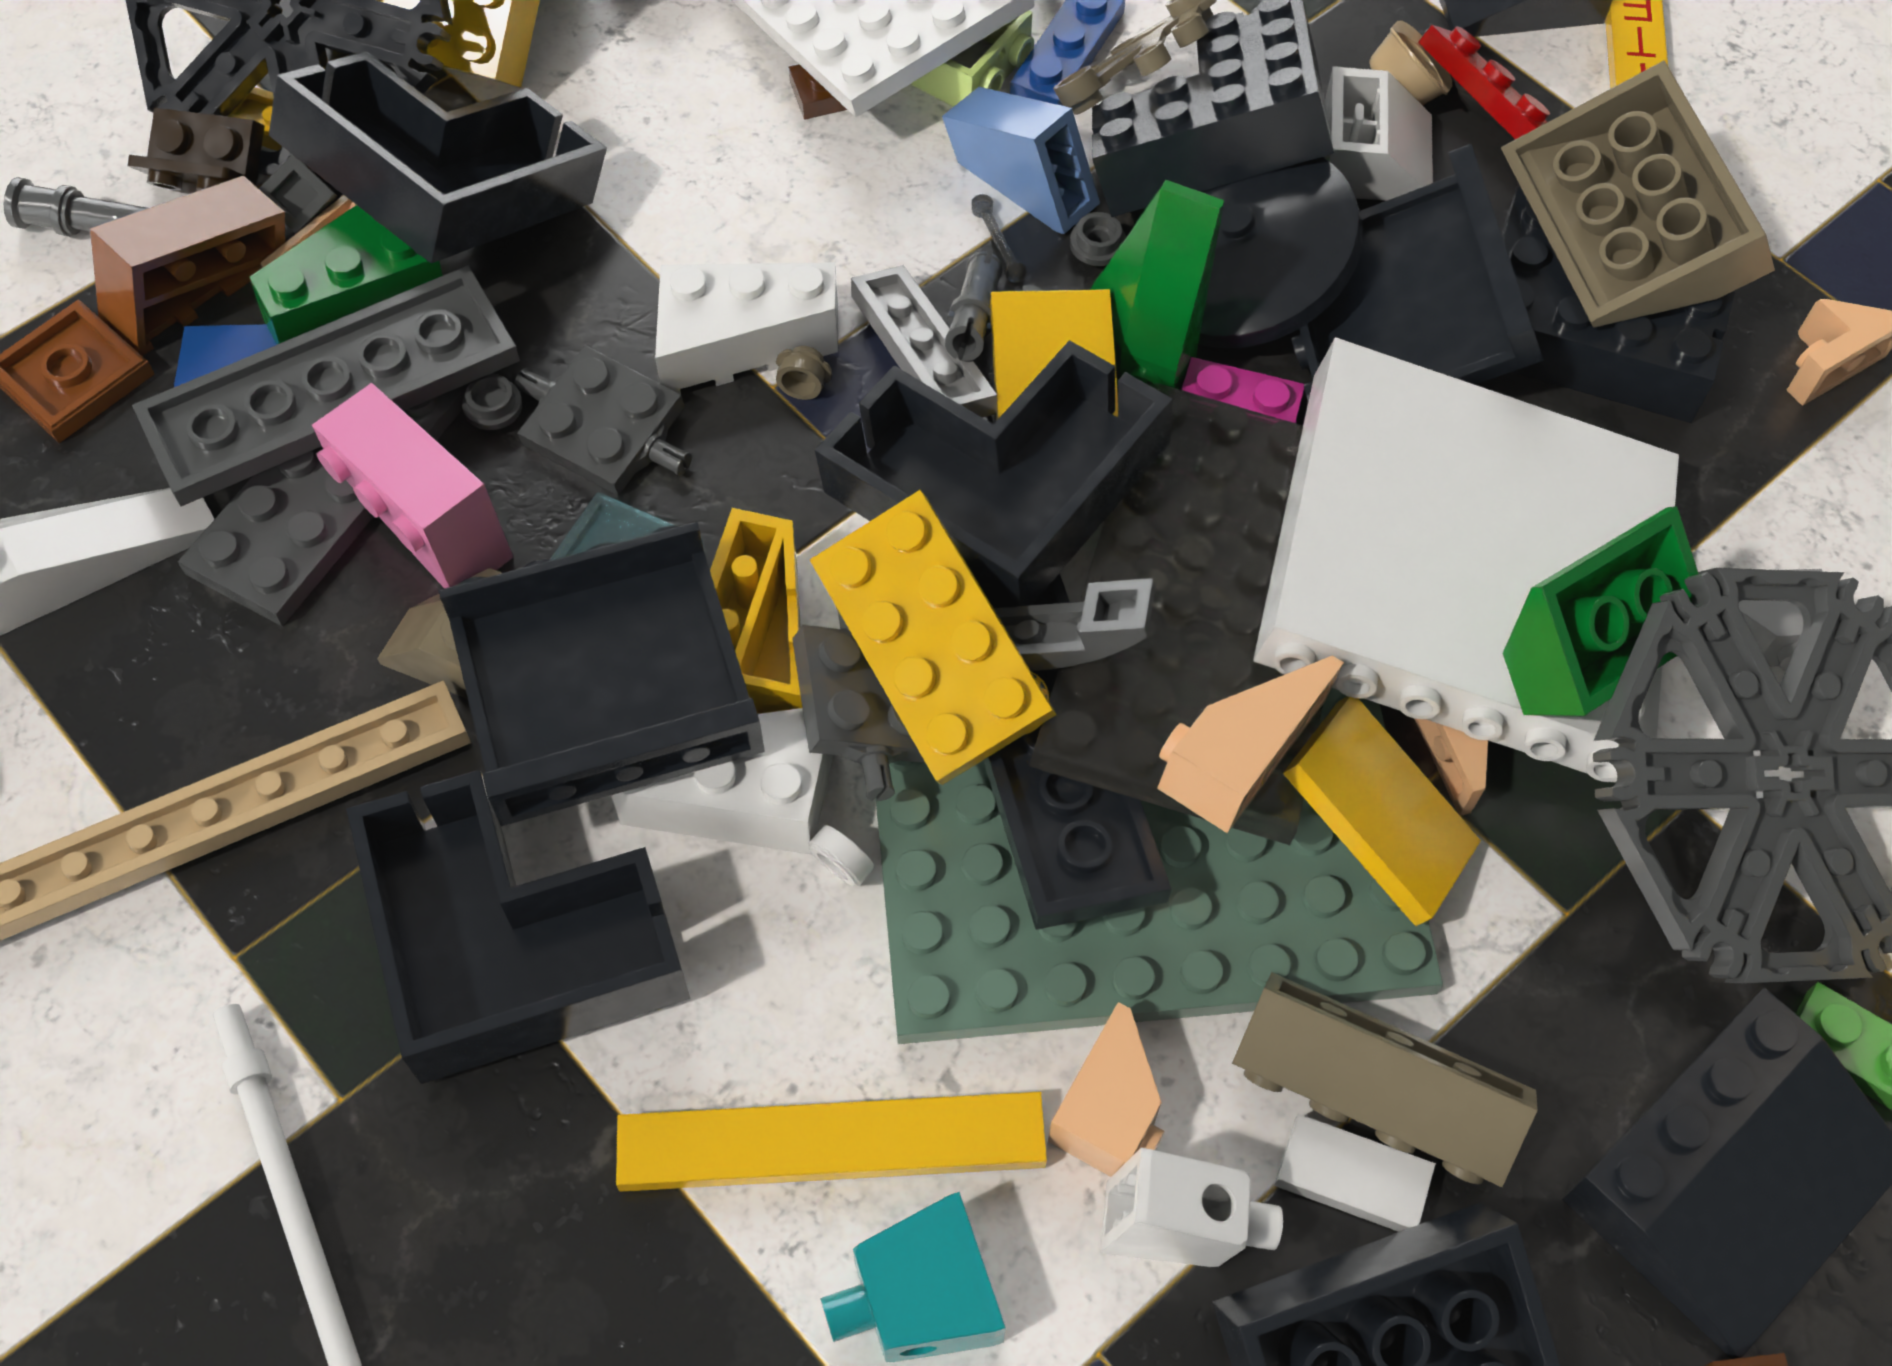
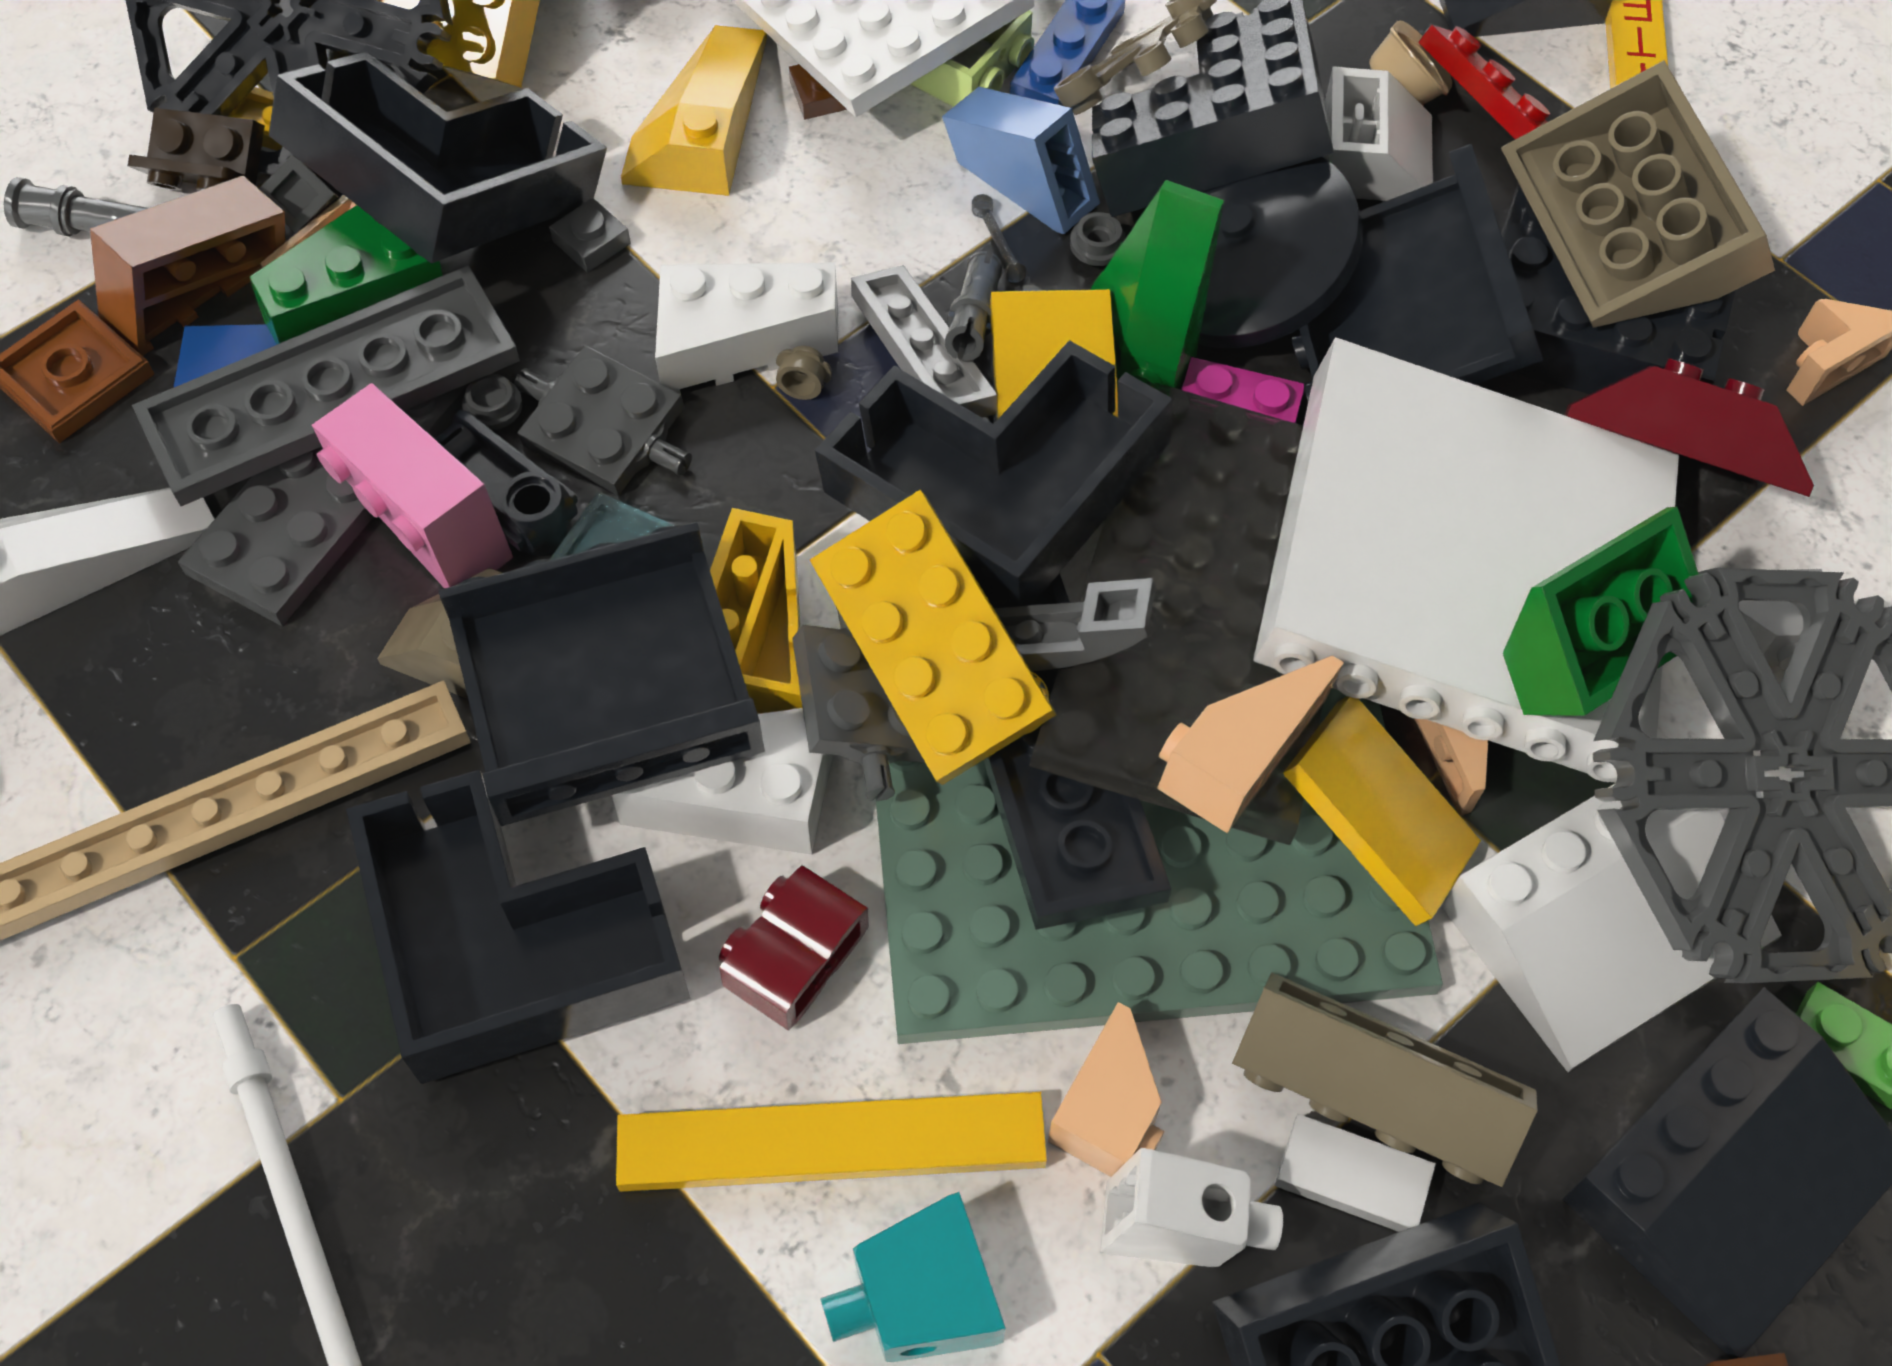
(514, 486): none -> black piece
(590, 235): none -> dark grey plate
(701, 118): none -> yellow wedge
(793, 946): none -> dark red brick
(840, 856): white tile -> none
(1574, 931): none -> white slope
(1700, 421): none -> dark red wedge

